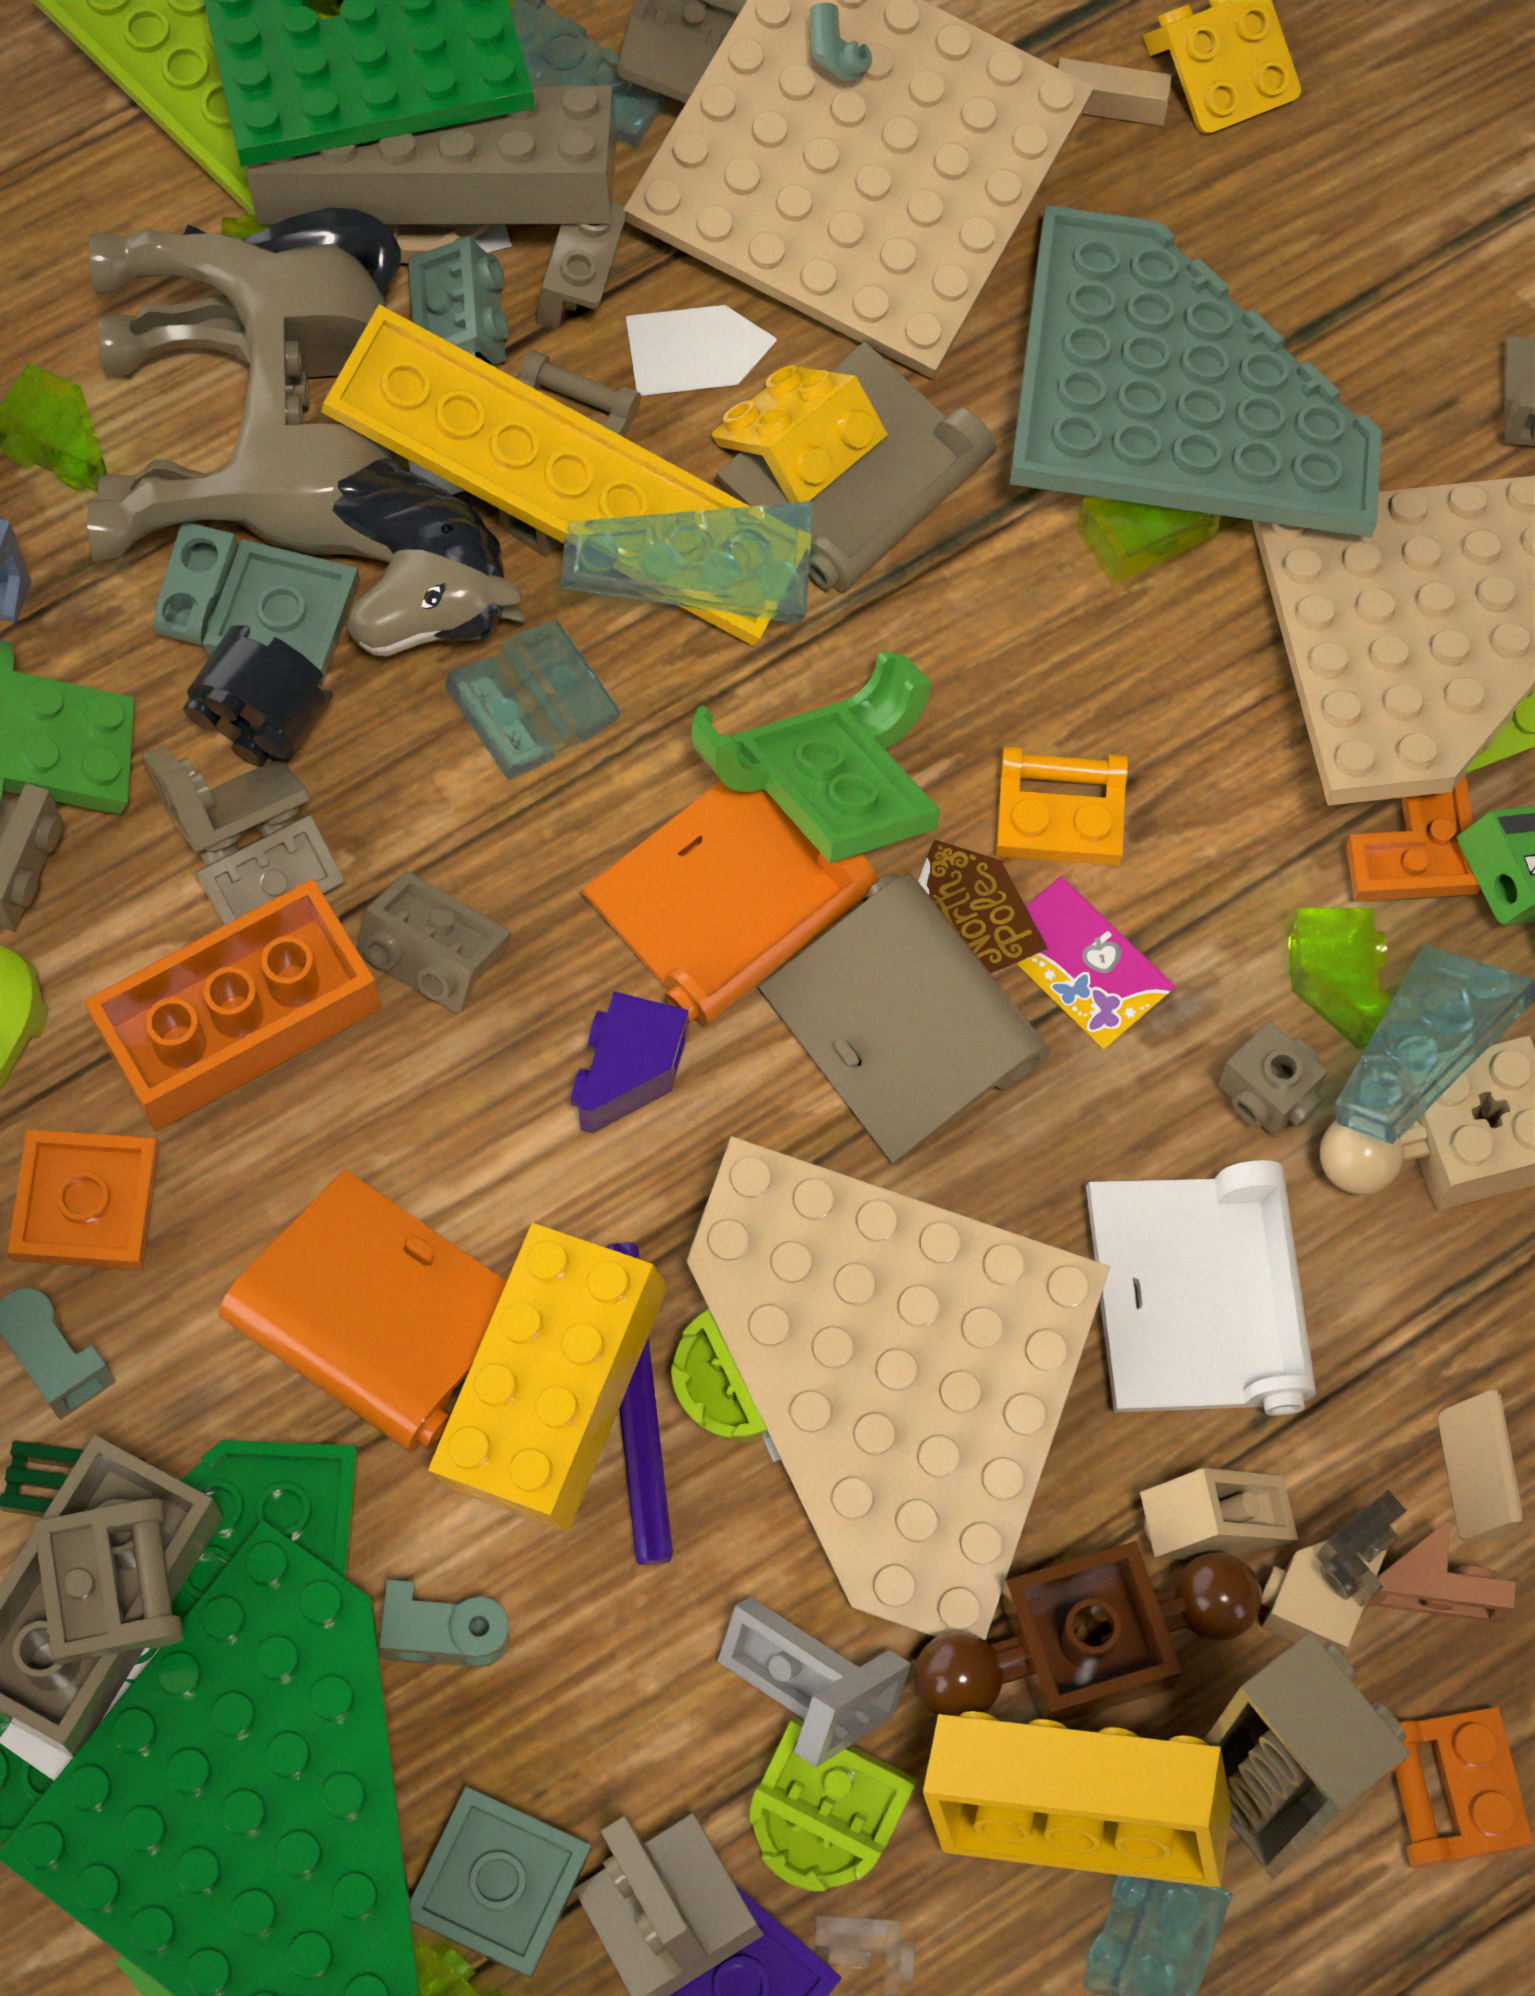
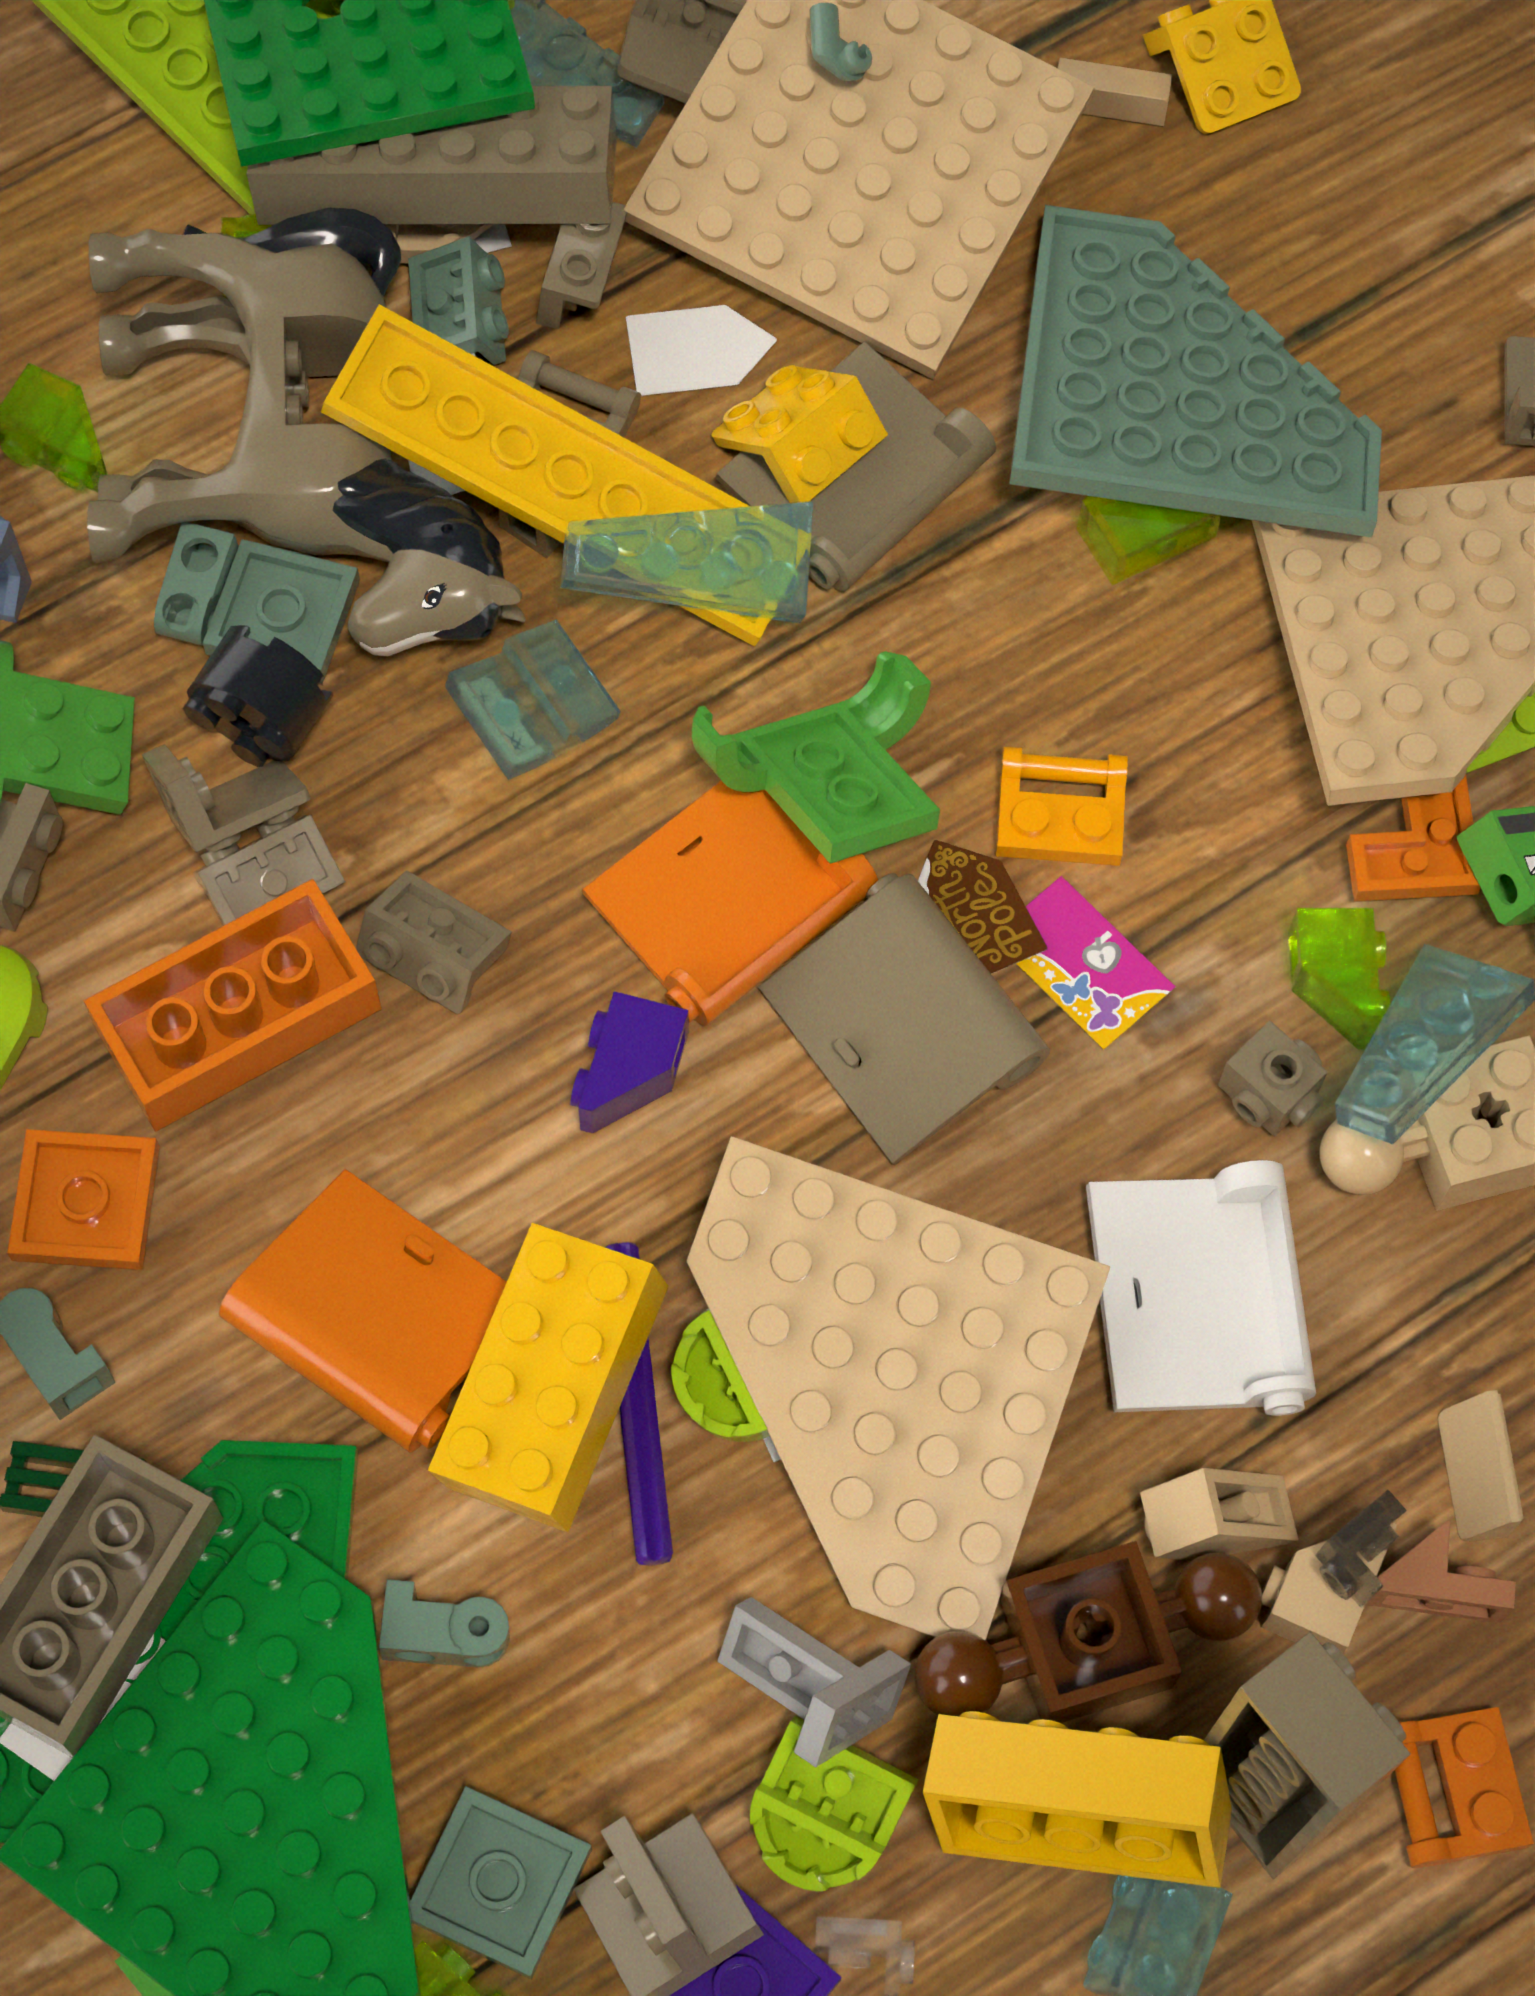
(84, 1587): dark tan plate -> none

